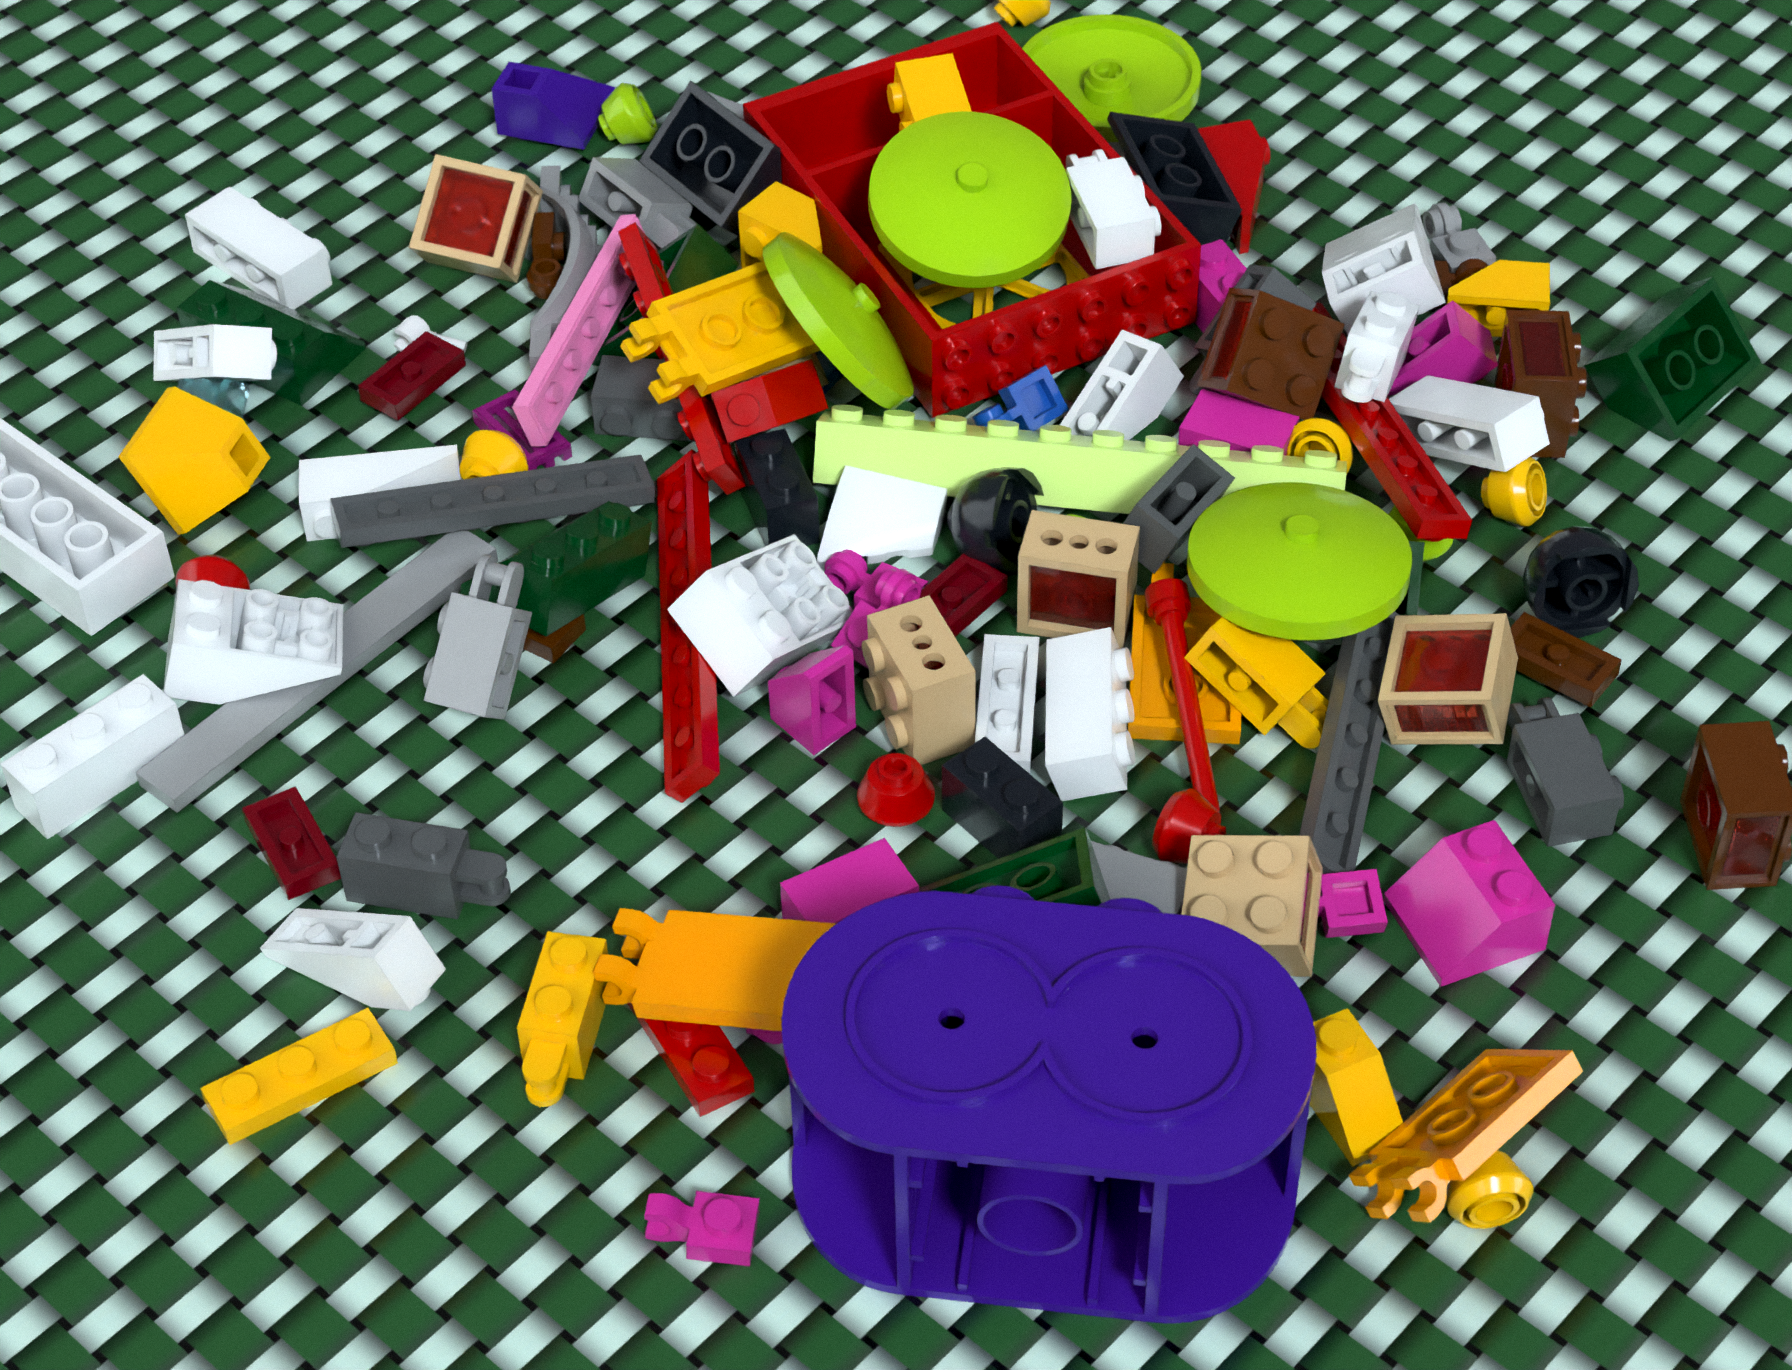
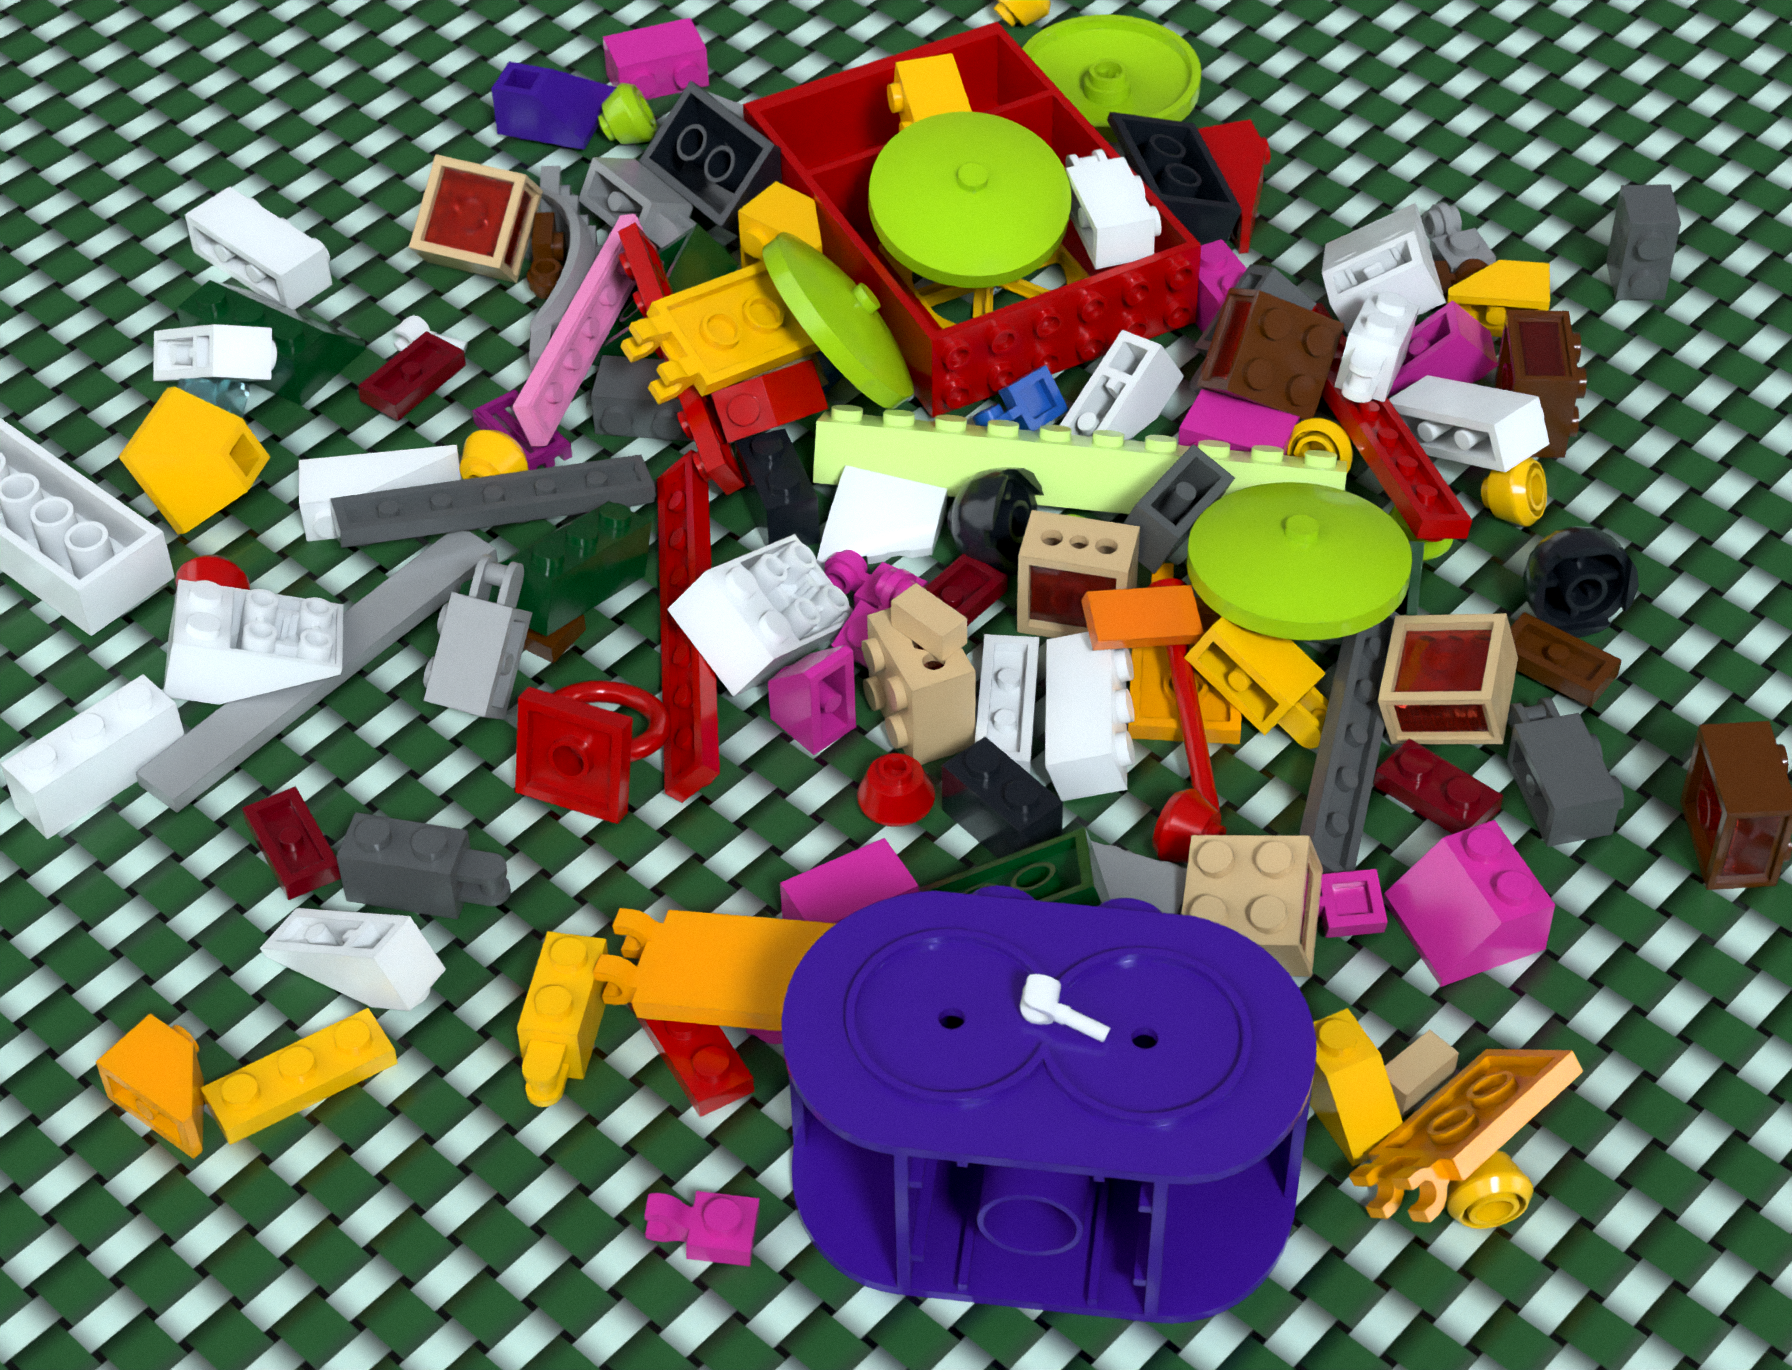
(158, 1081): none -> light orange slope
(583, 752): none -> red tile
(657, 58): none -> dark pink brick
(929, 622): none -> tan piece
(1041, 1007): none -> white hand
(1142, 617): none -> orange tile
(1421, 1070): none -> tan piece
(1437, 788): none -> dark red plate
(1643, 242): none -> dark grey brick
(1674, 360): dark green slope -> none

